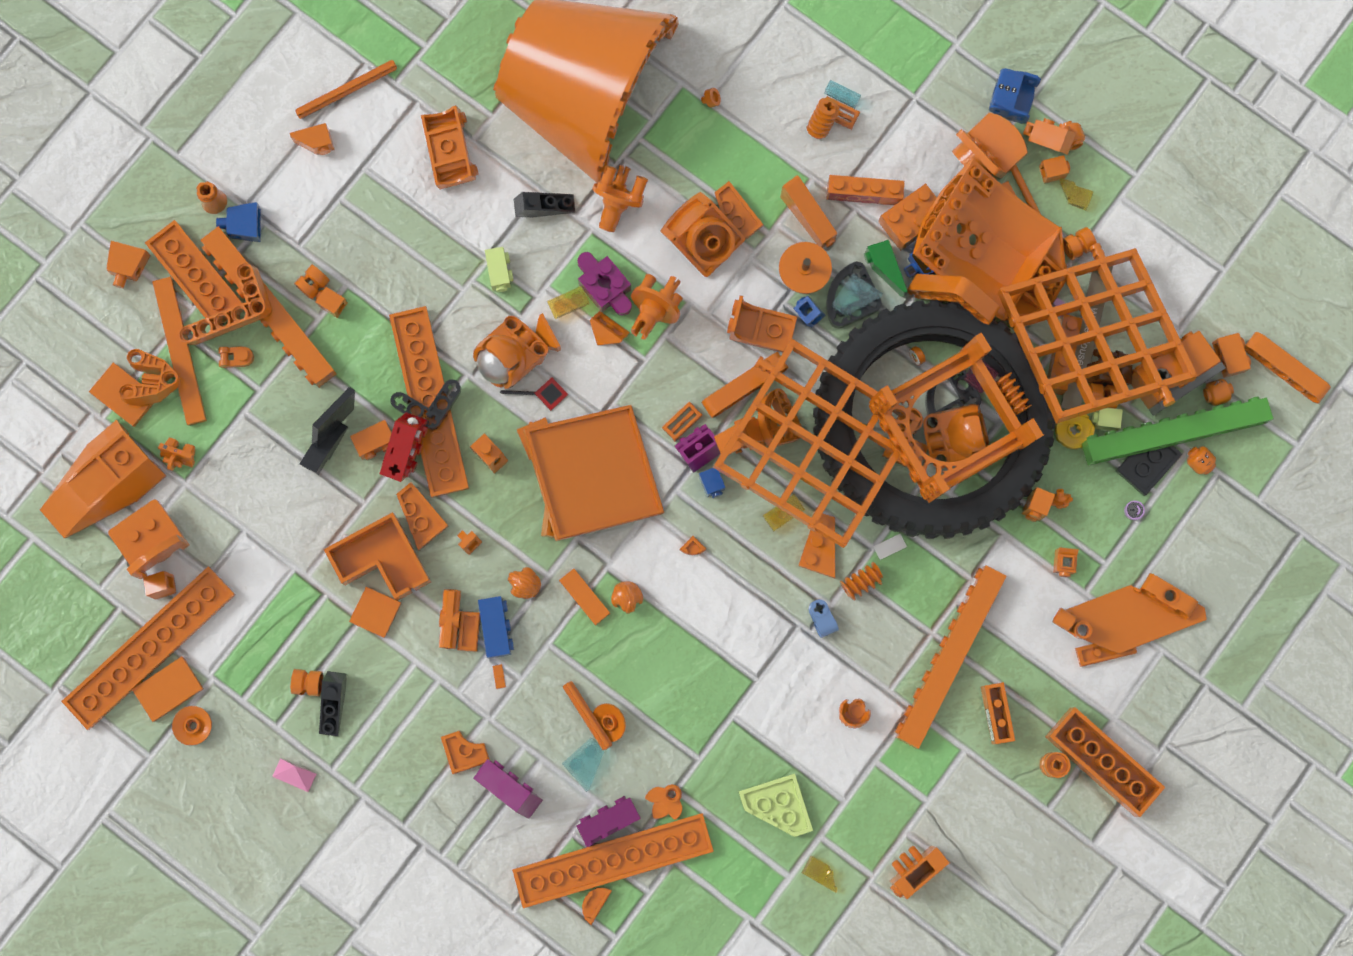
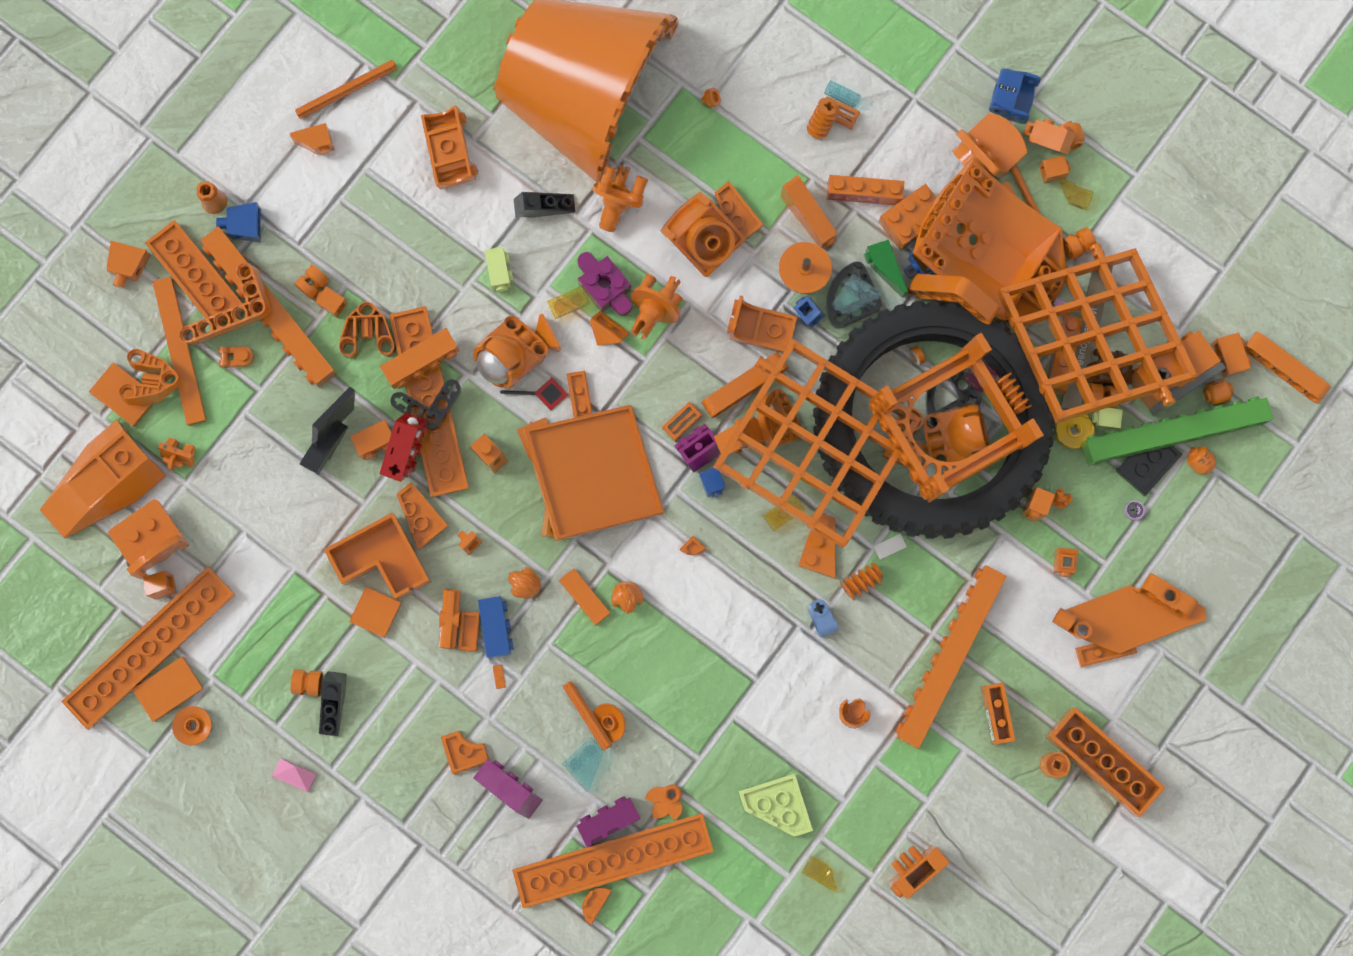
(350, 331): none -> orange connector
(419, 359): none -> orange brick
(579, 393): none -> orange tile

